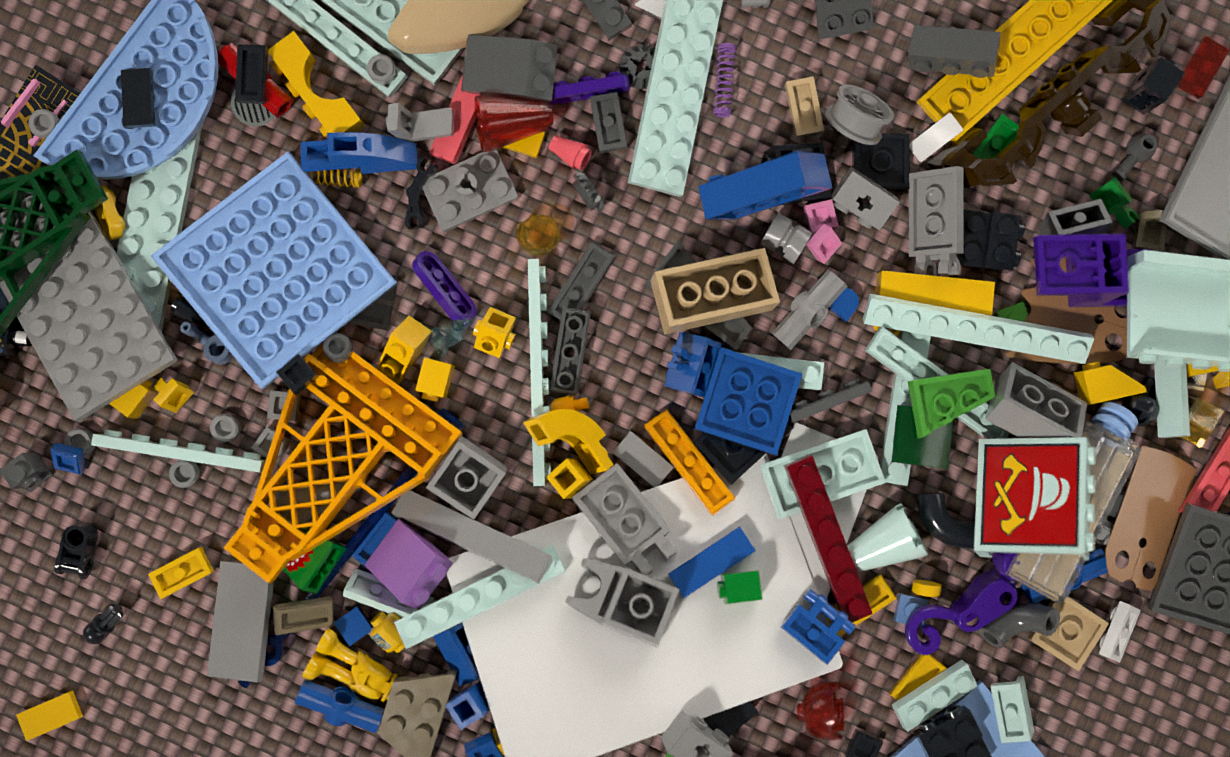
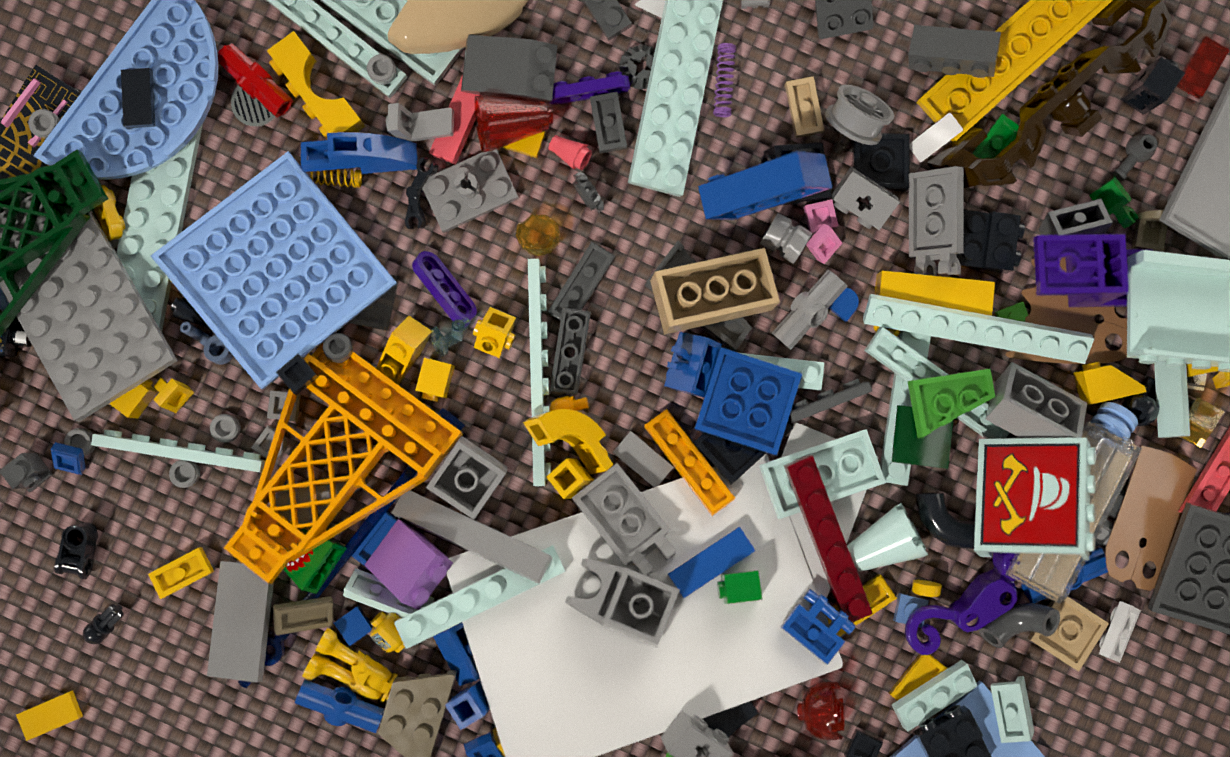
(251, 74): black tile -> none

